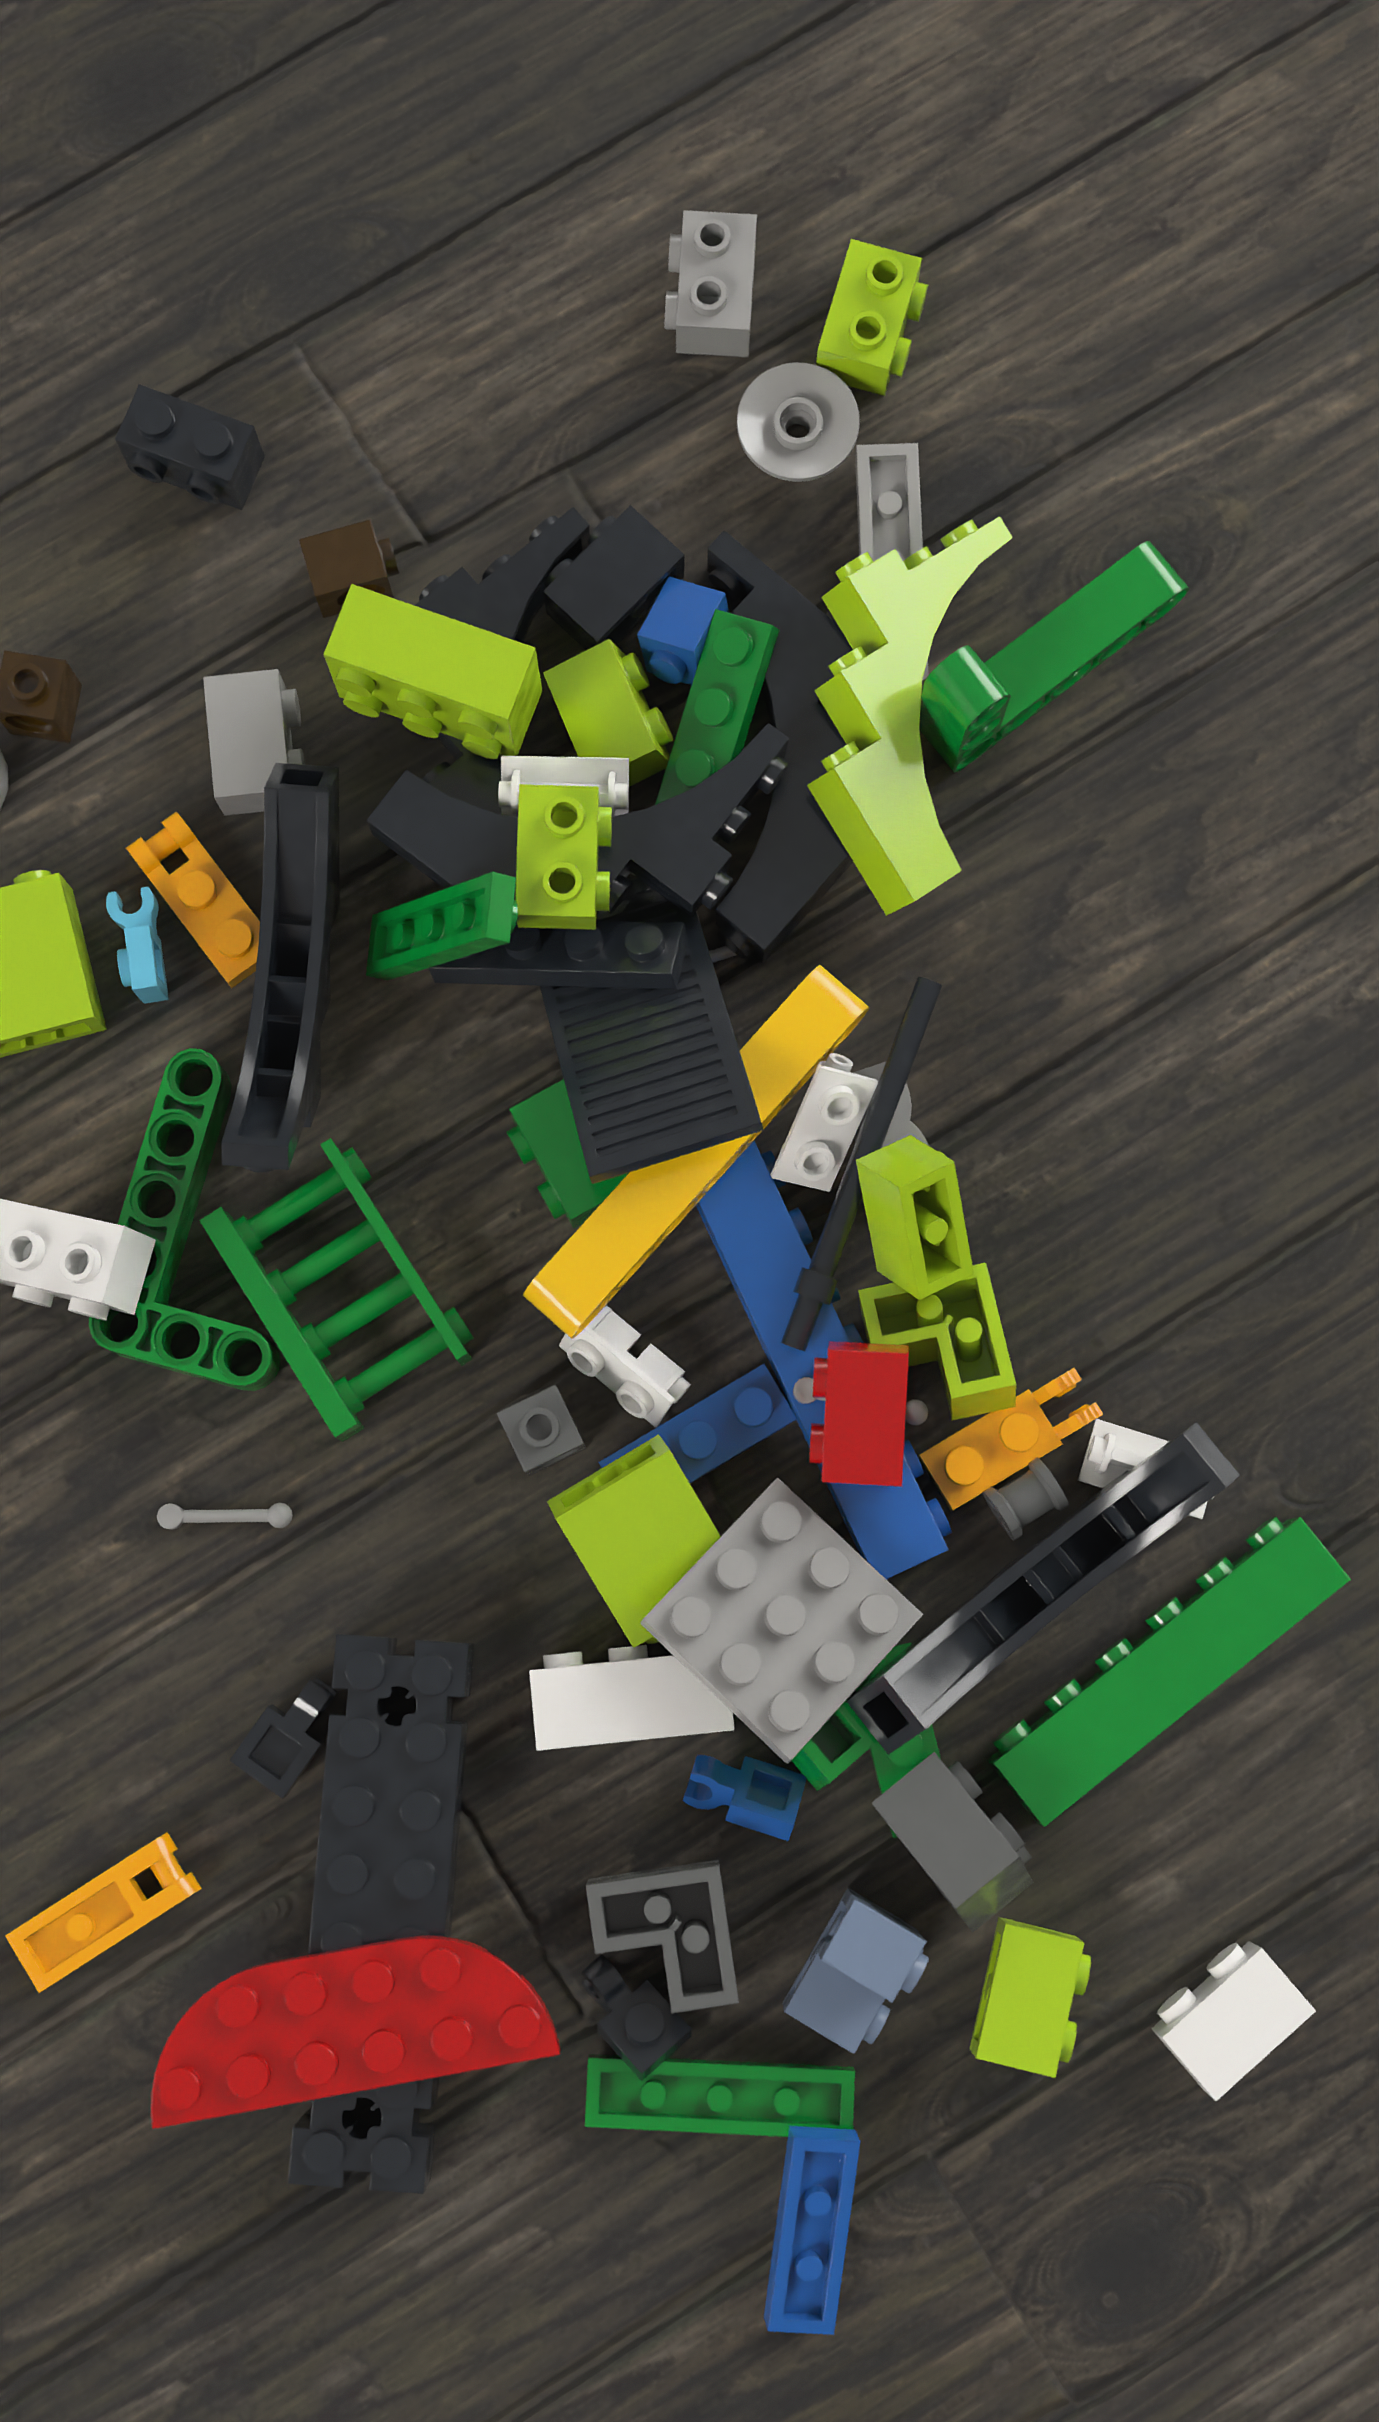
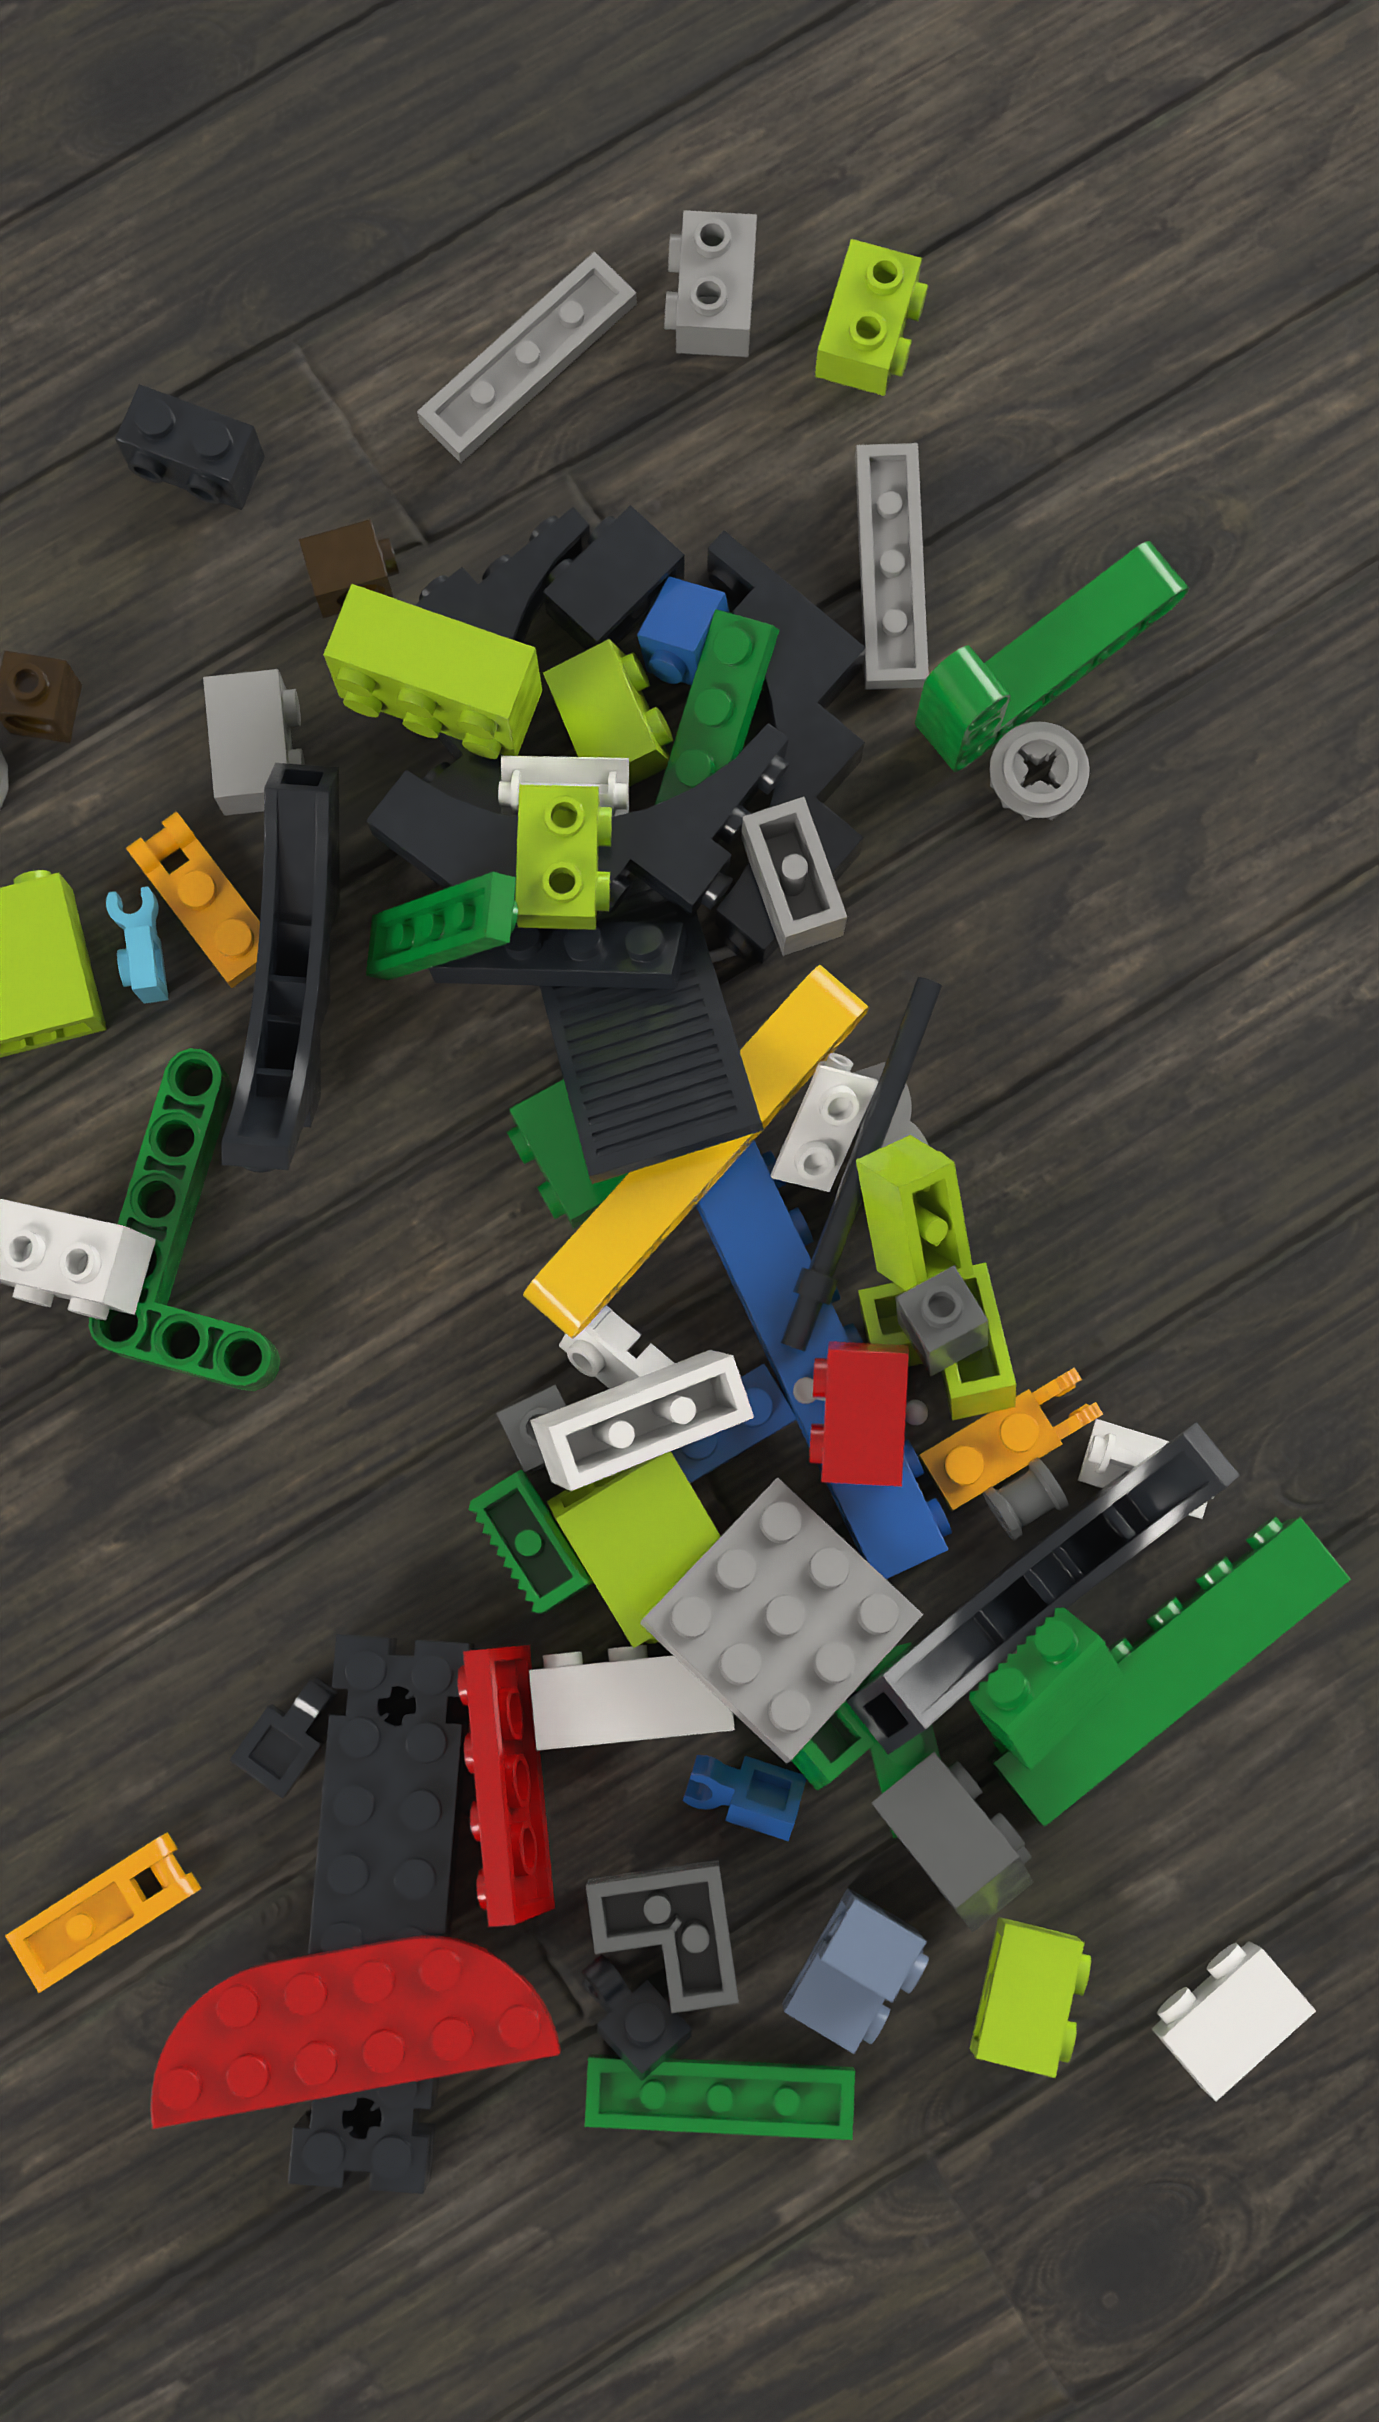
(173, 1516): light grey hinge -> none
(309, 1345): green fence -> none
(509, 1785): none -> red plate
(527, 357): none -> light grey plate
(530, 1542): none -> green brick
(642, 1419): none -> white brick
(793, 876): none -> light grey brick
(805, 397): light grey dish -> none
(811, 2230): blue plate -> none
(877, 781): lime arch -> none
(942, 1320): none -> dark grey brick
(1038, 743): none -> light grey gear
(1046, 1687): none -> green brick

